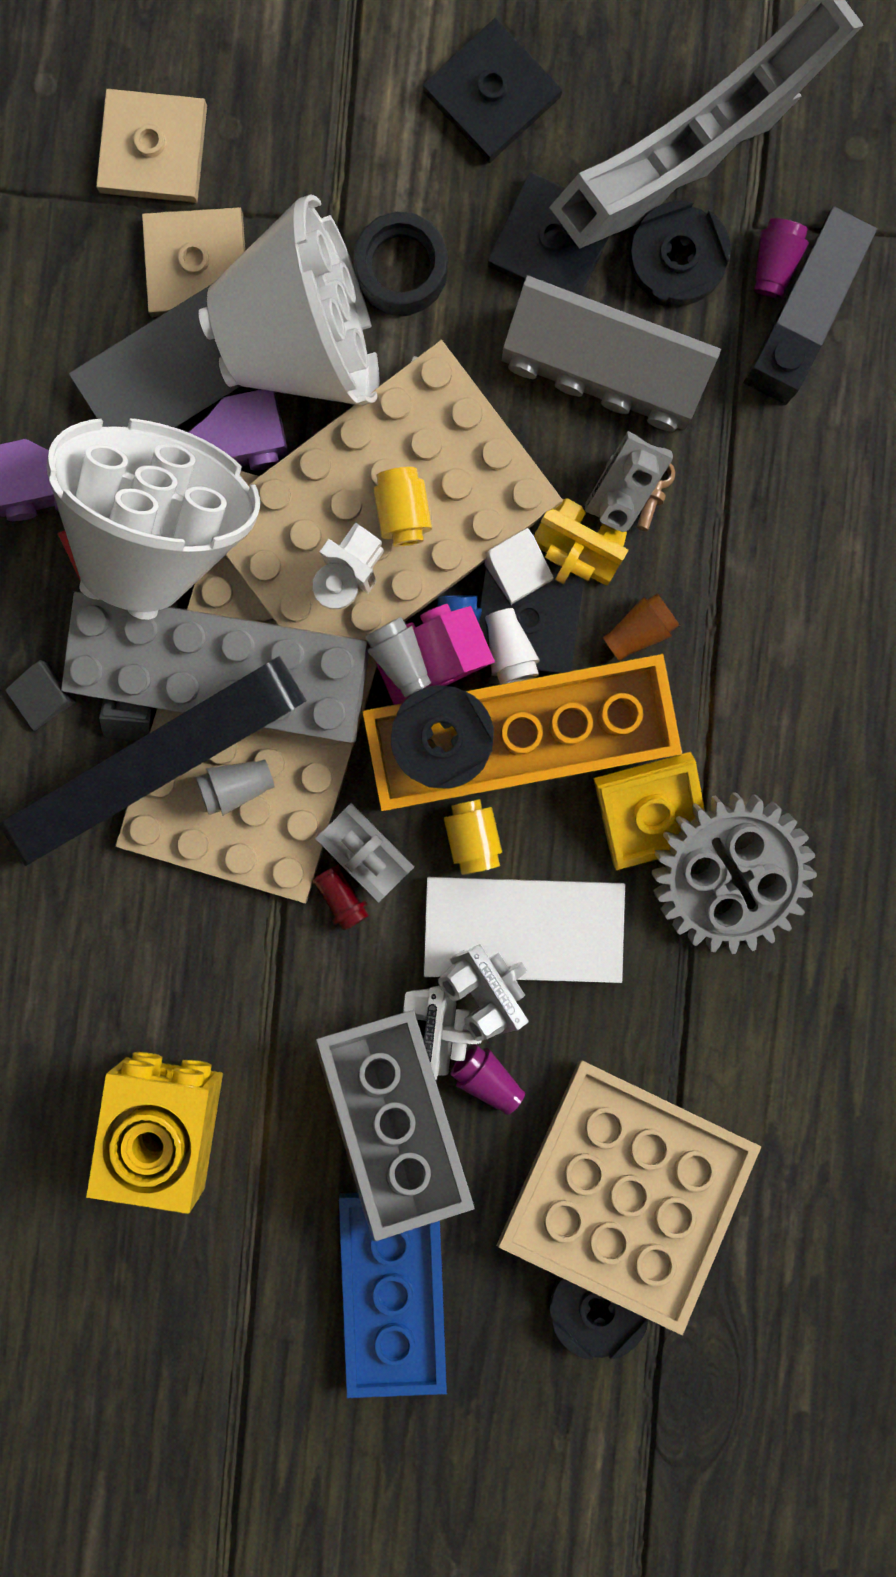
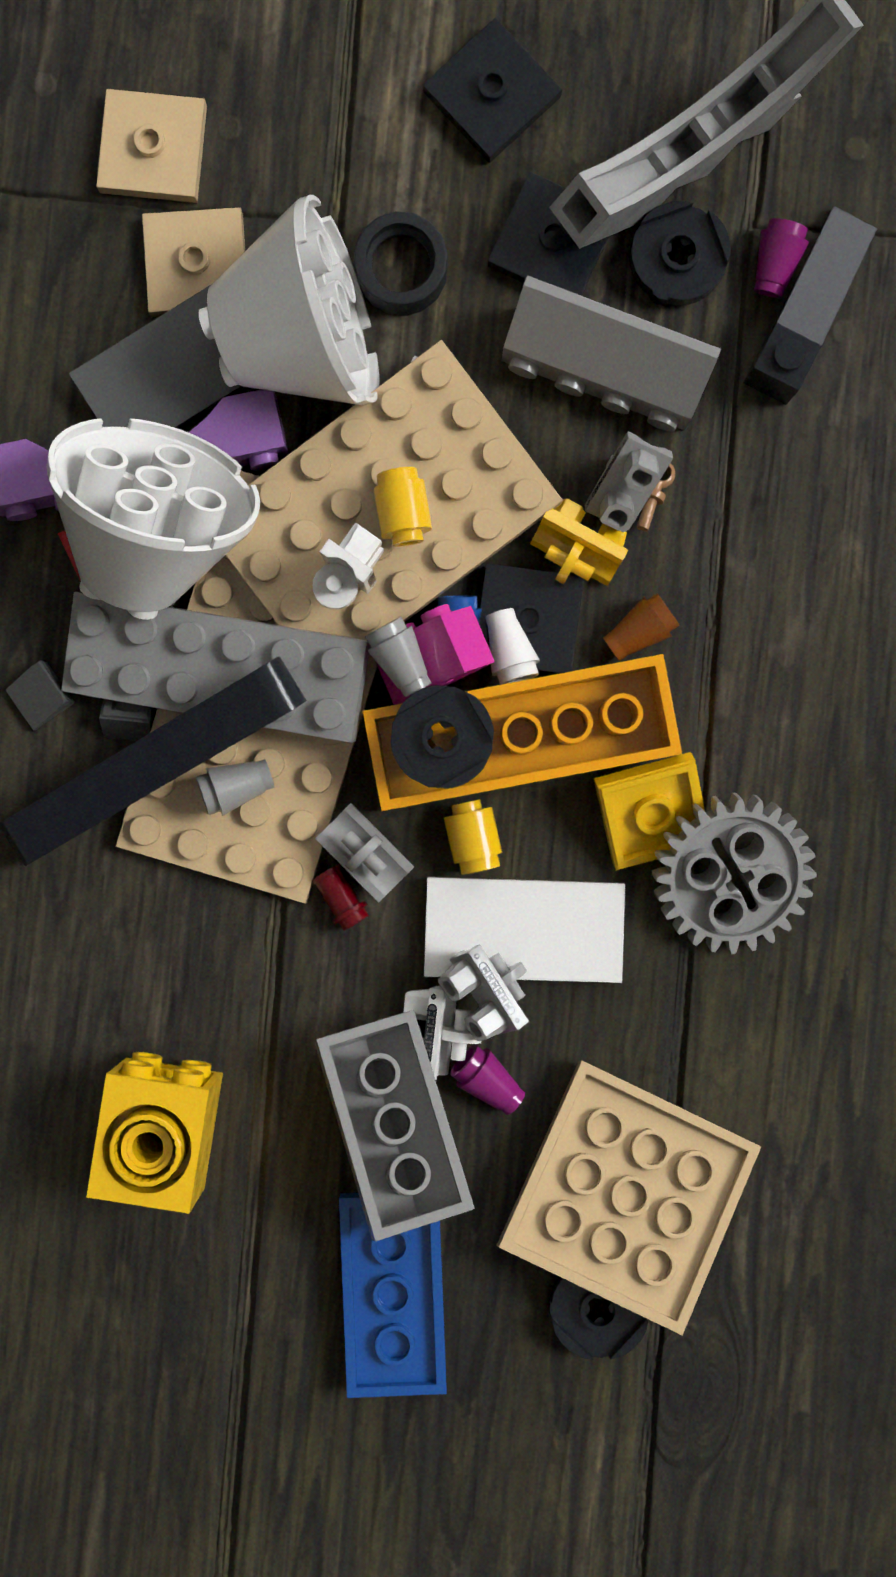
(518, 566): white slope -> none

